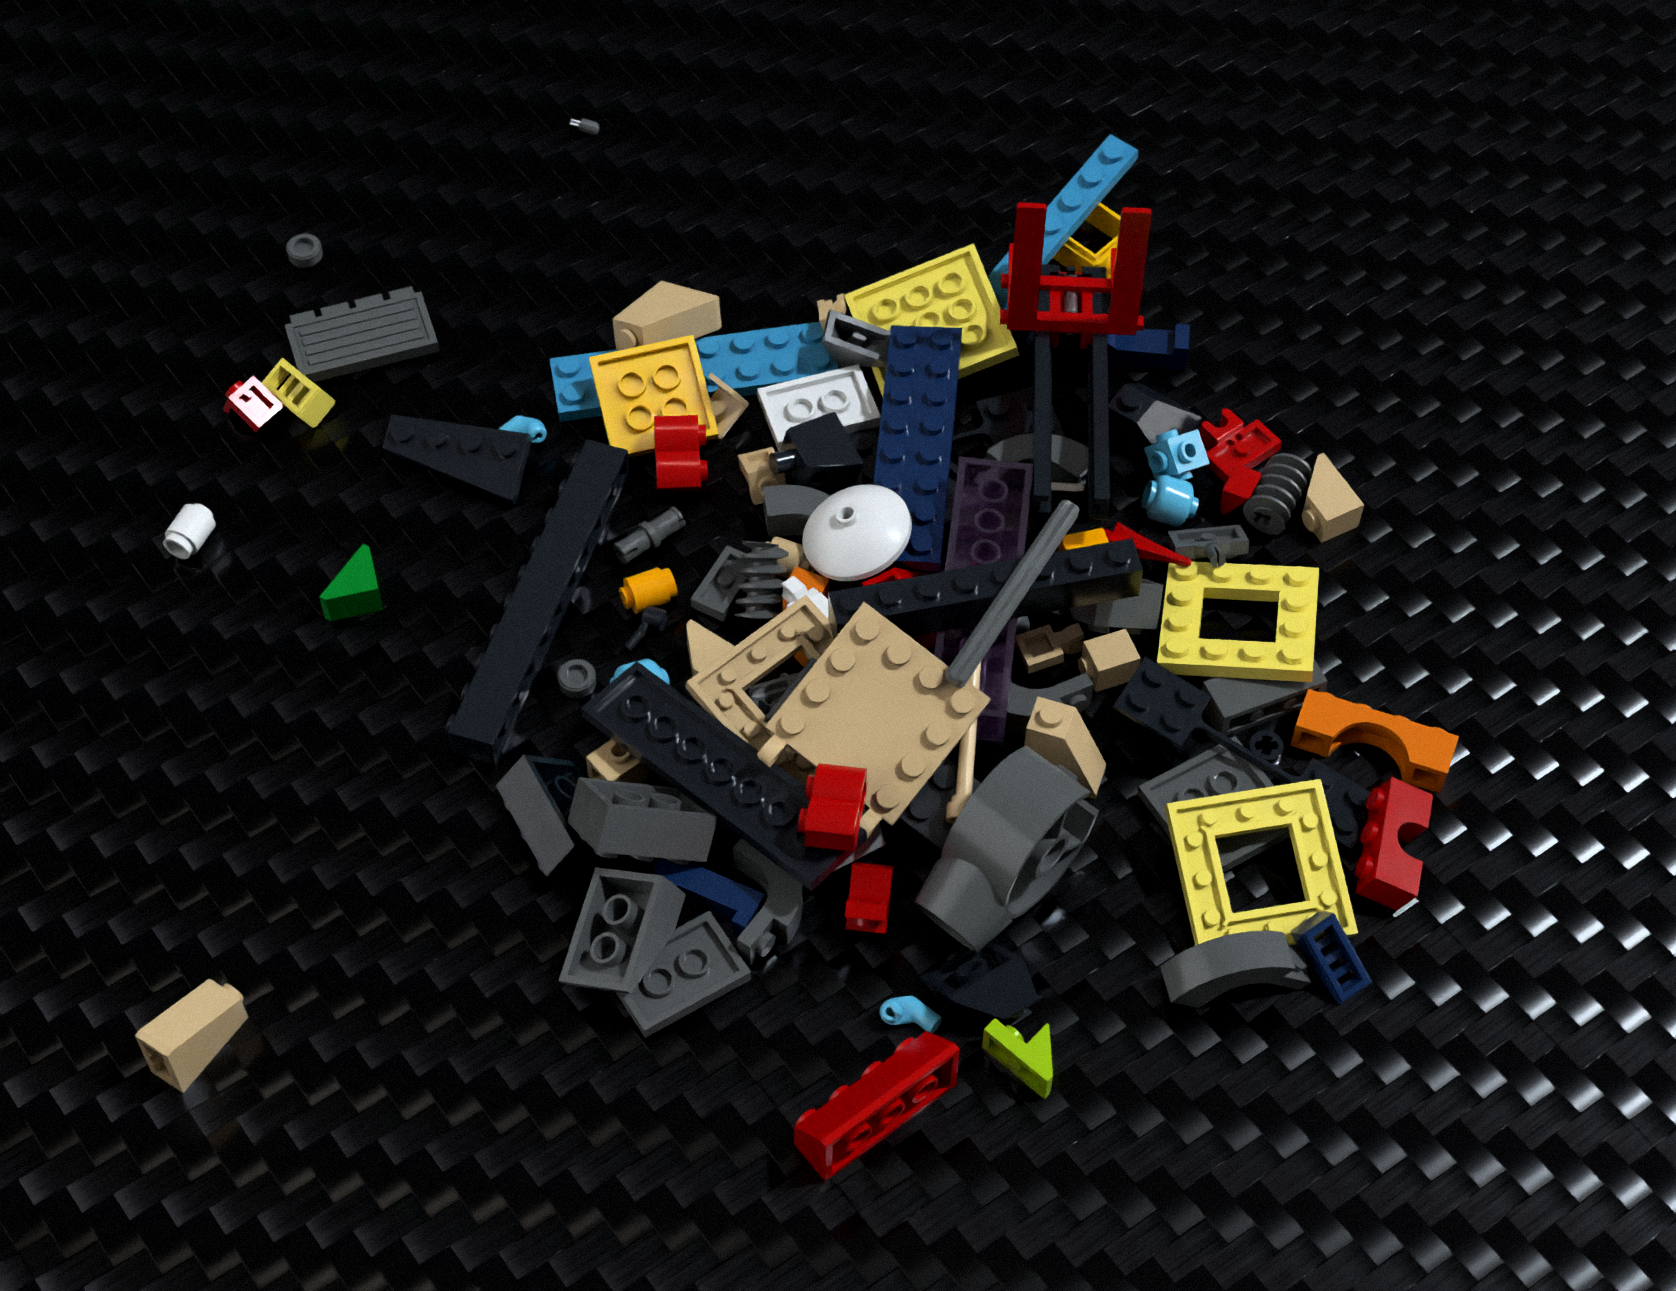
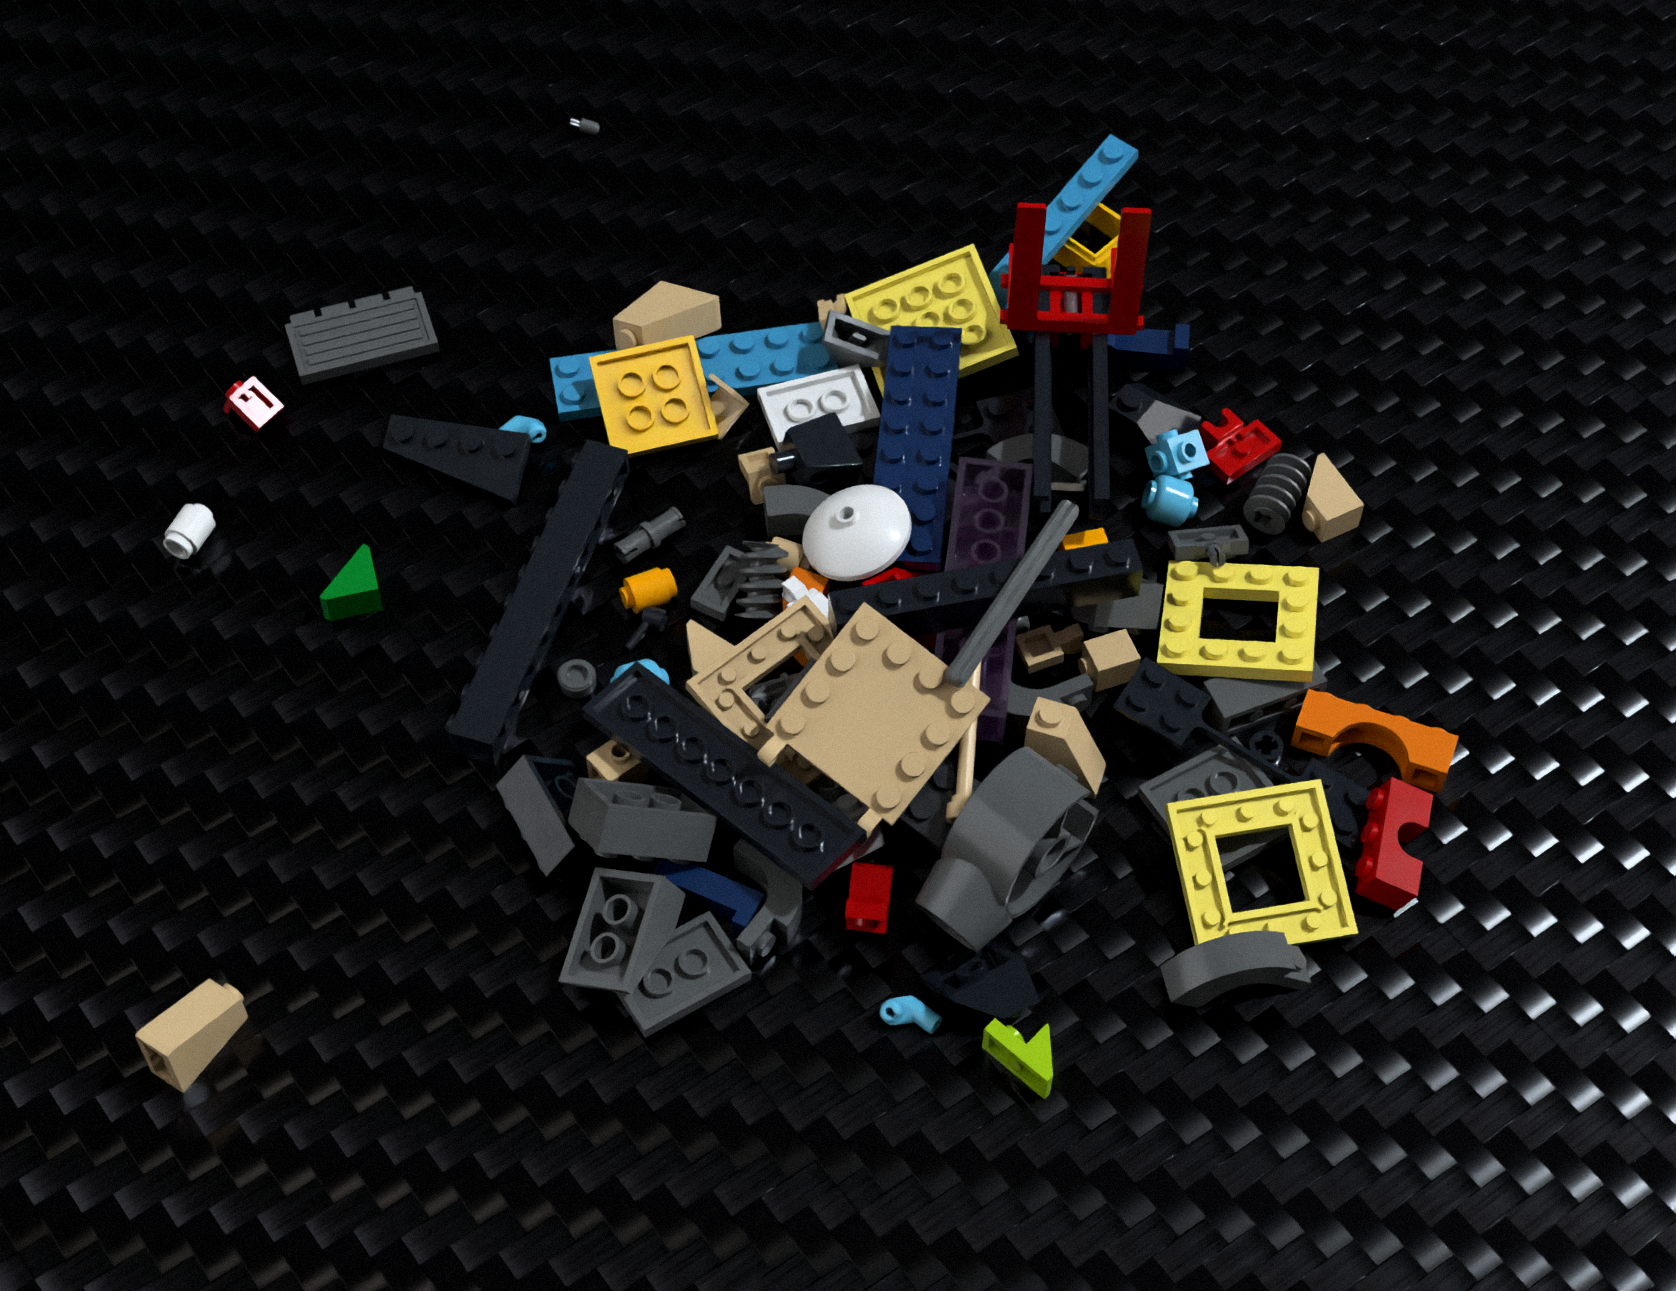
(304, 250): dark grey tile -> none
(314, 403): light yellow slope -> none
(678, 453): red brick -> none
(834, 807): red brick -> none
(877, 1103): red slope -> none
(1146, 548): red piece -> none
(1238, 488): red slope -> none
(1334, 933): dark blue slope -> none

